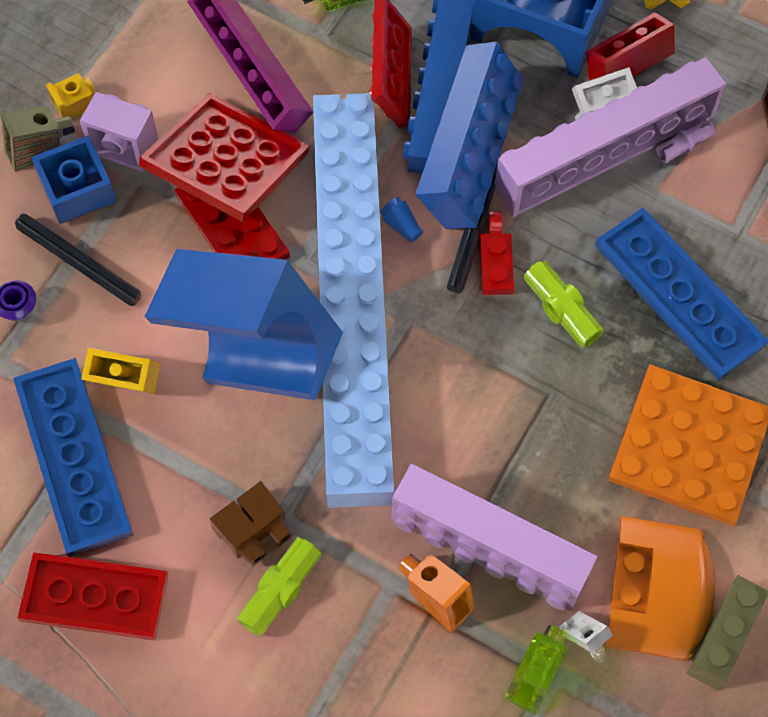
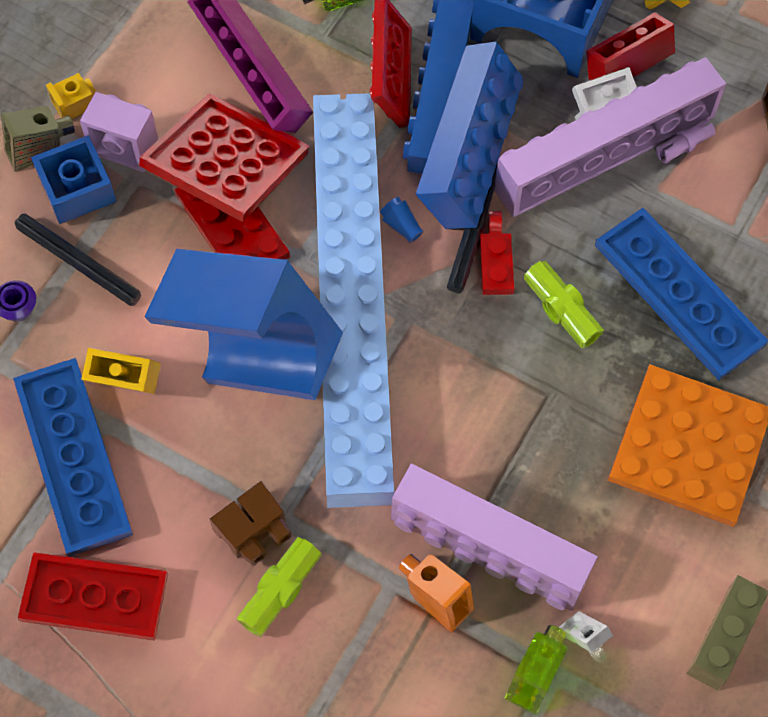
(660, 589): orange slope -> none

